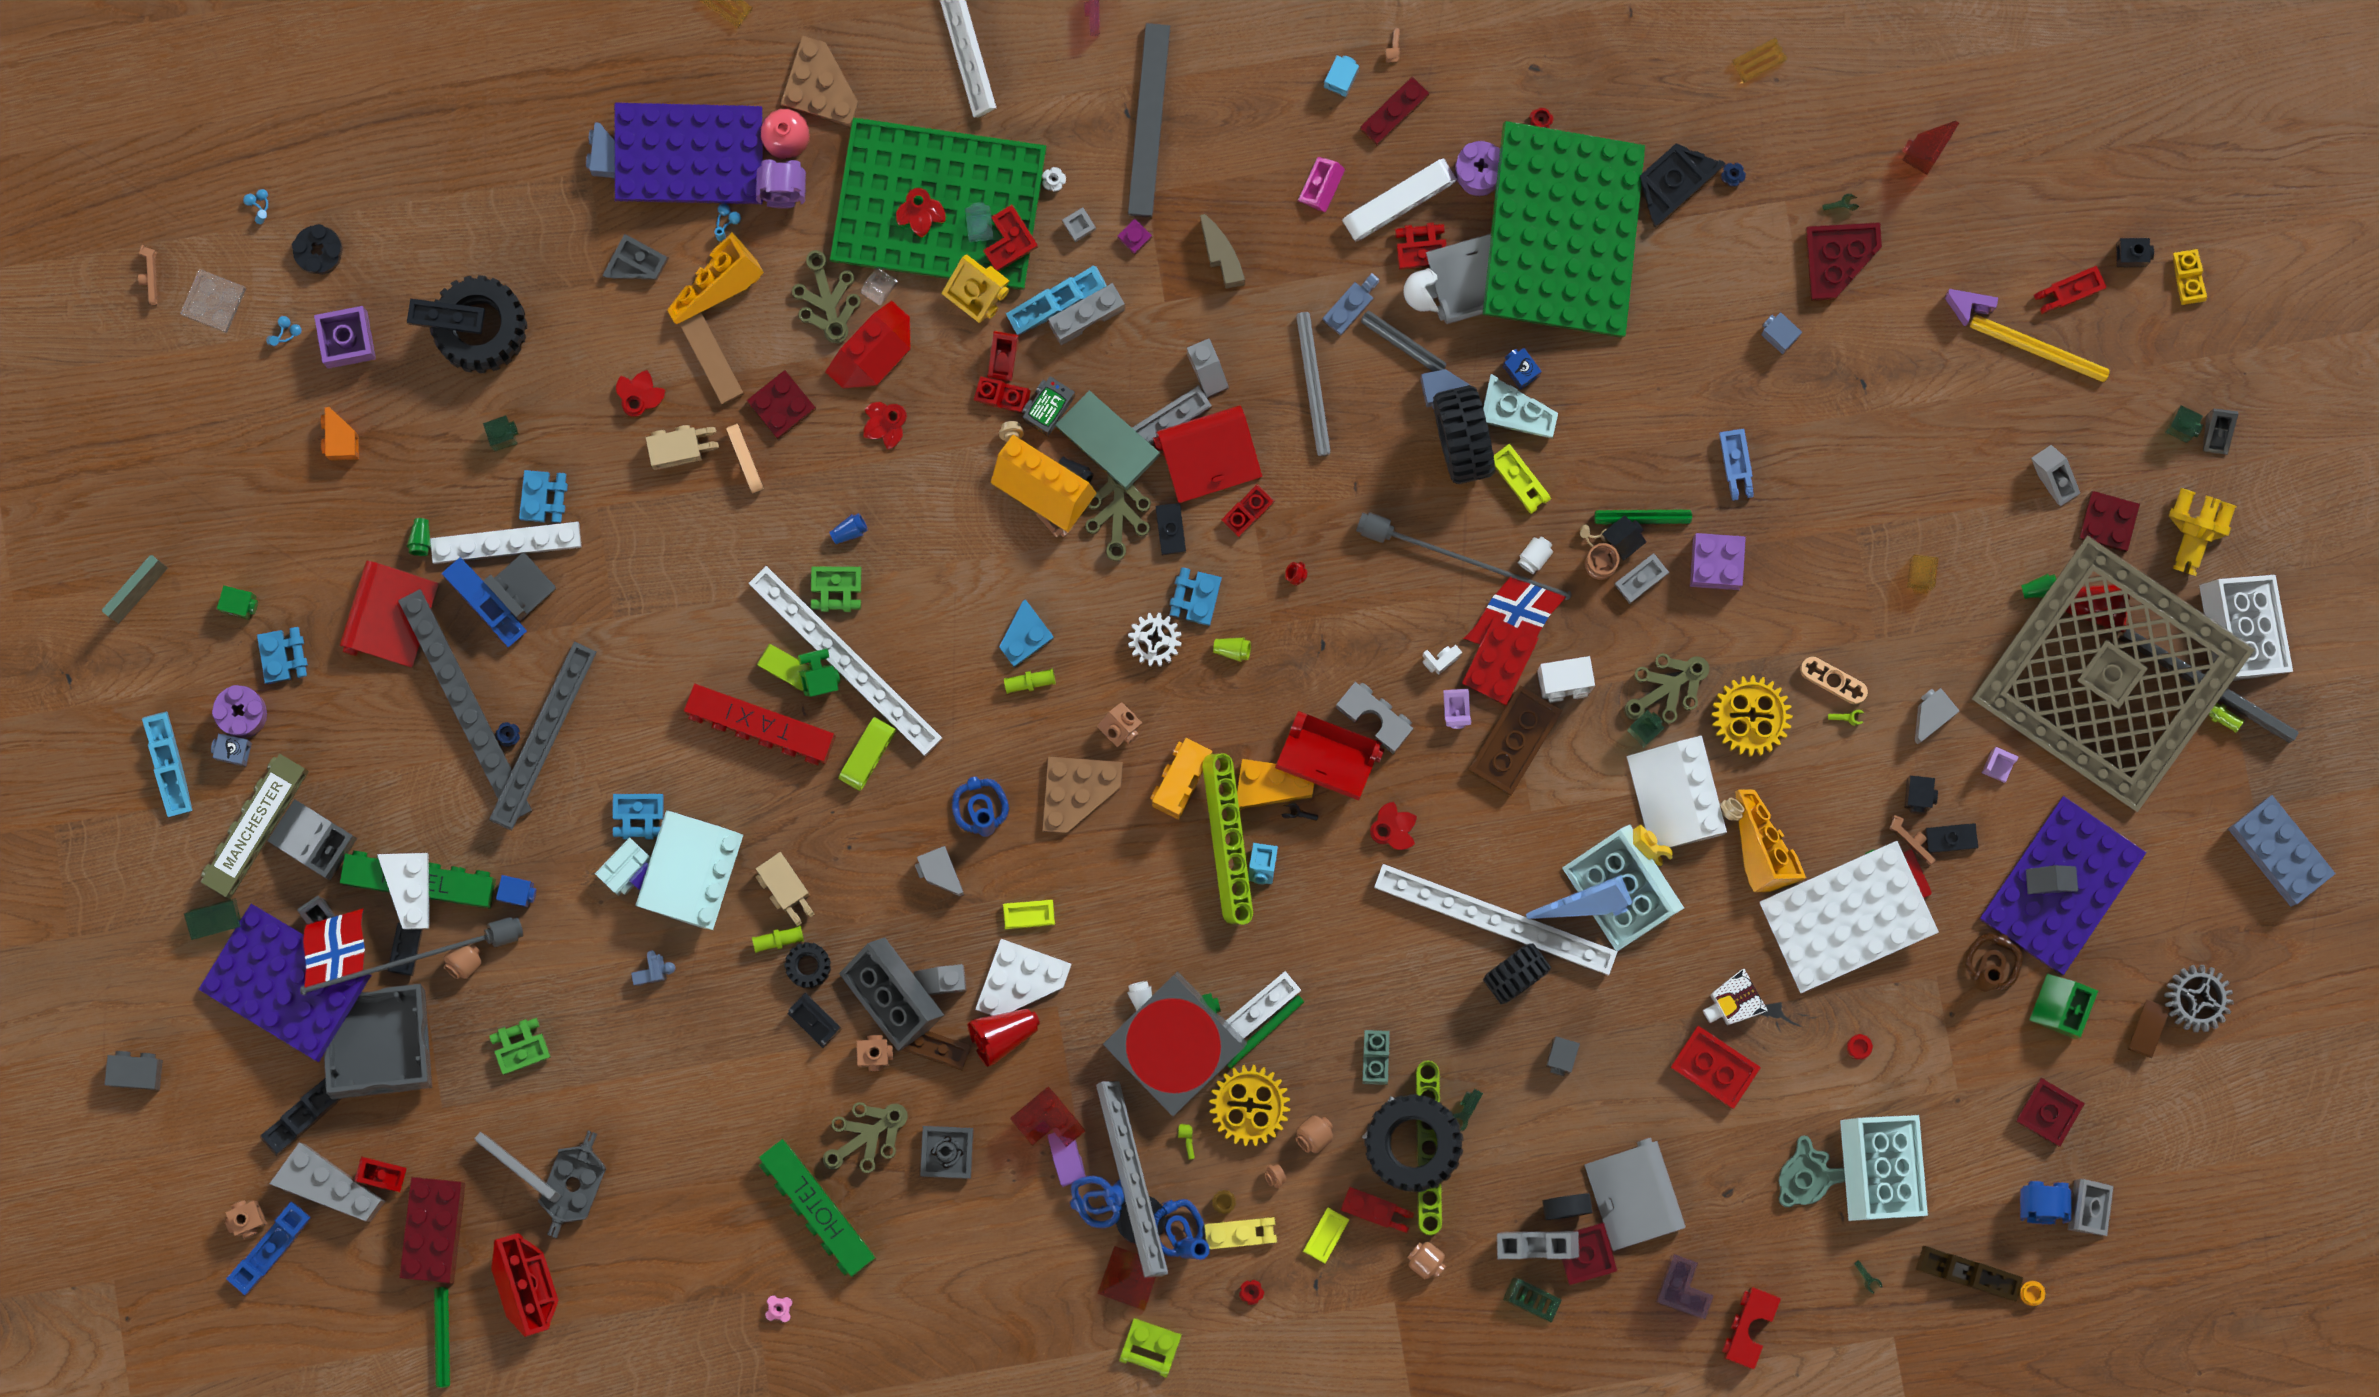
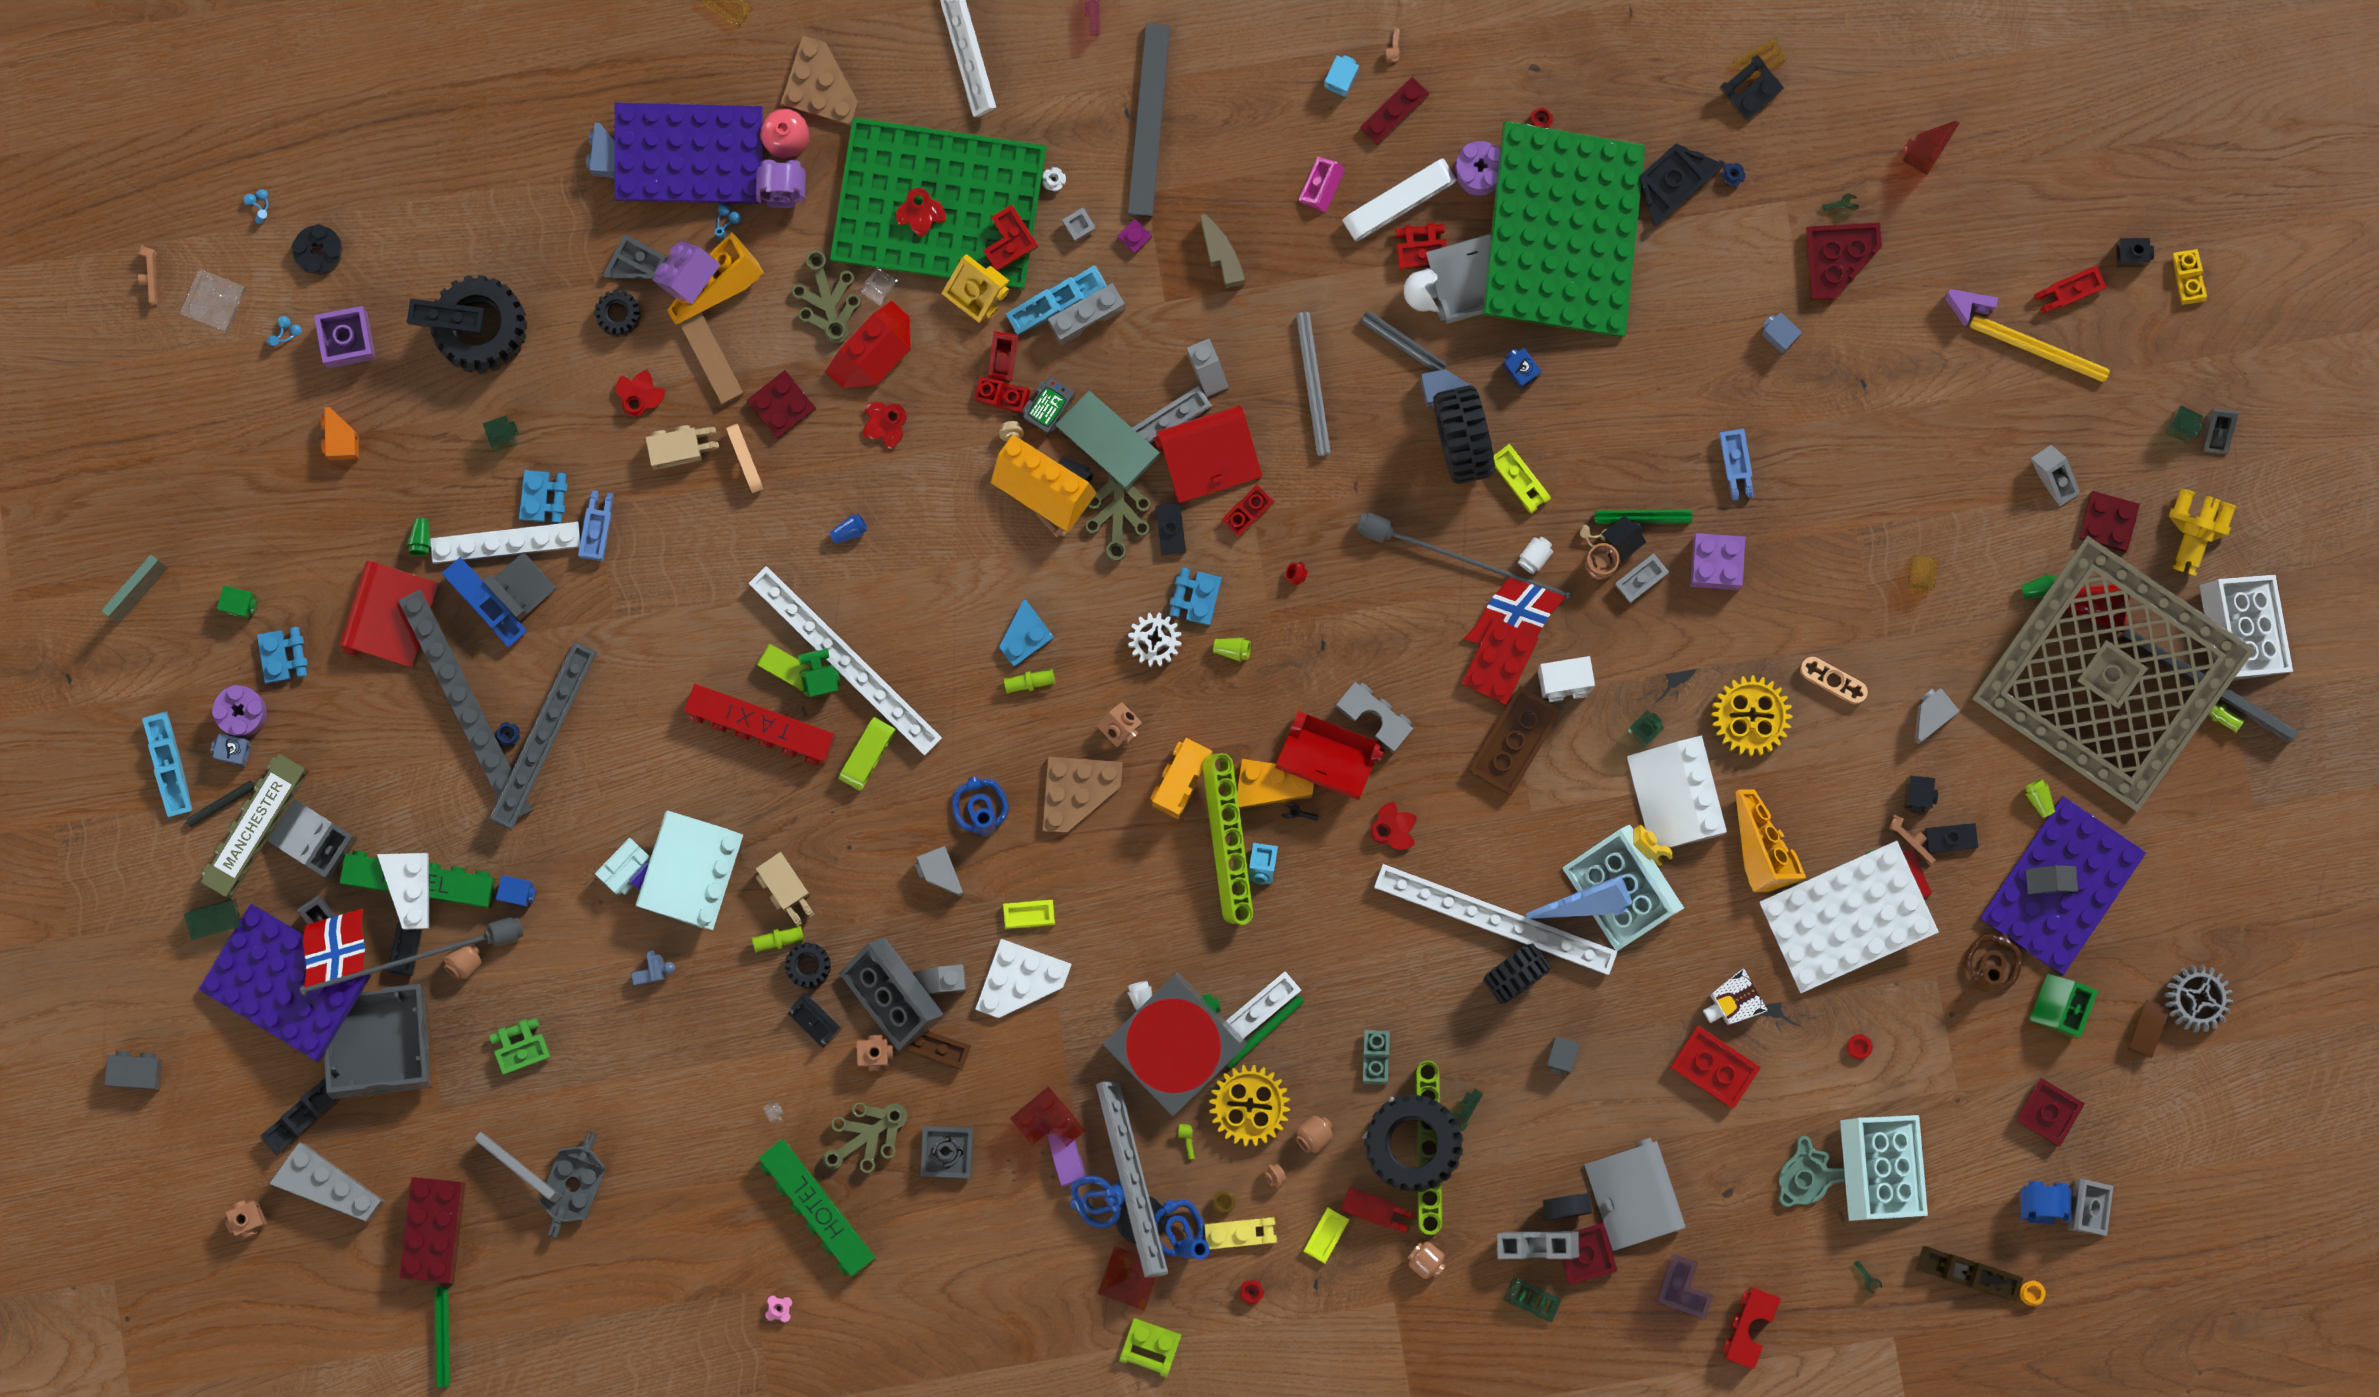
(220, 803): none -> pearl dark grey bar
(269, 1249): blue slope -> none
(380, 1174): red slope -> none
(524, 1284): red wedge -> none
(596, 529): none -> medium blue hinge
(610, 300): none -> black tyre
(637, 807): dark azure plate -> none
(685, 271): none -> medium lavender brick
(773, 1112): none -> clear plate
(836, 580): bright green plate -> none
(979, 222): clear light blue bracket -> none
(1001, 1033): red cone -> none
(1351, 305): sand blue plate -> none
(1446, 658): white bracket -> none
(1457, 708): lavender bracket -> none
(1515, 411): light aqua wing -> none
(1669, 685): olive plant -> none
(1732, 809): tan plate -> none
(1757, 93): none -> black plate
(1847, 717): lime hand -> none
(1999, 764): lavender panel -> none
(2040, 797): none -> lime cone
(2281, 851): sand blue brick -> none

